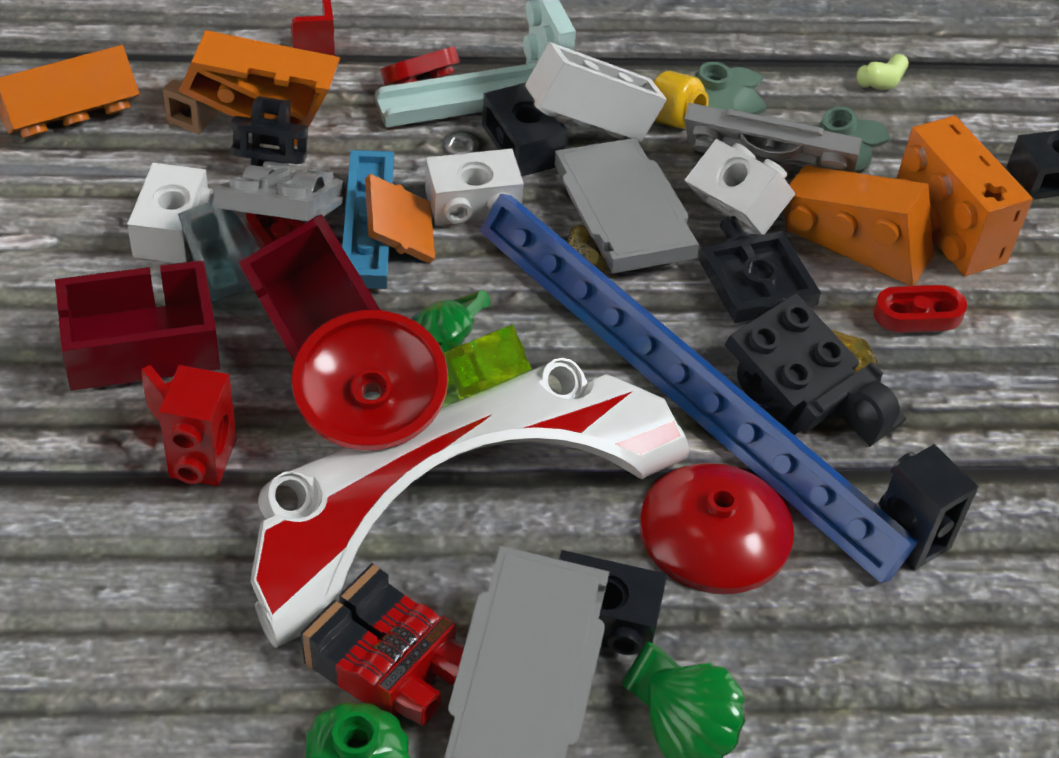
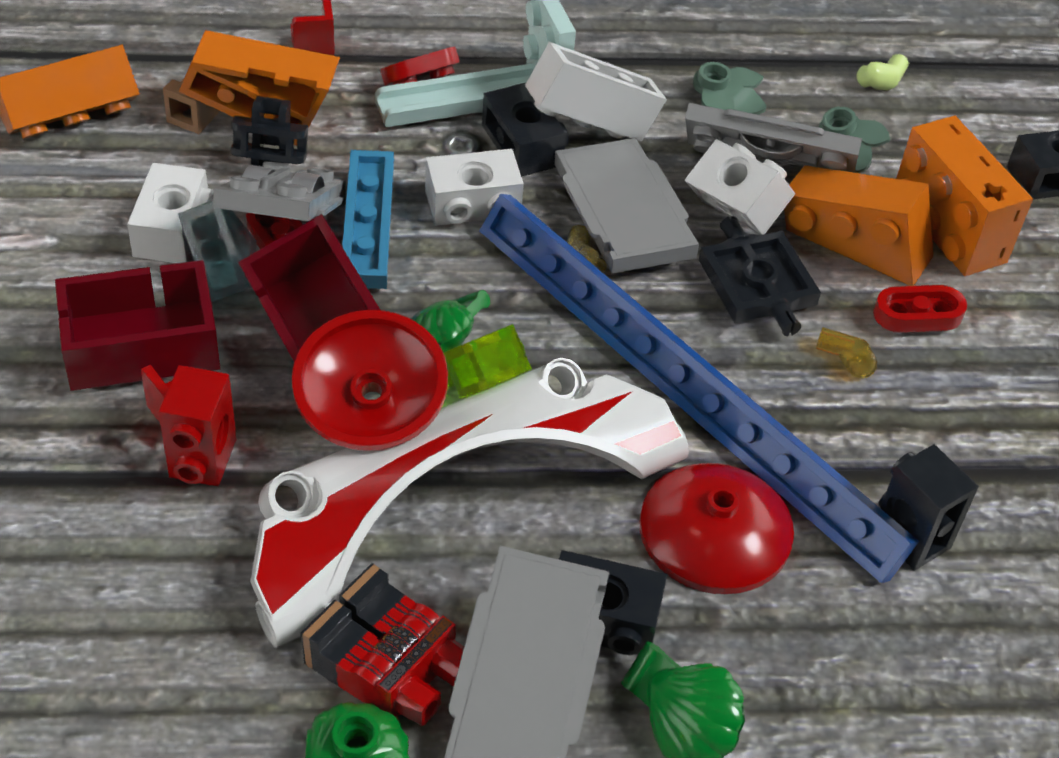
(399, 219): orange piece -> none
(679, 92): yellow head -> none
(811, 373): black plate -> none

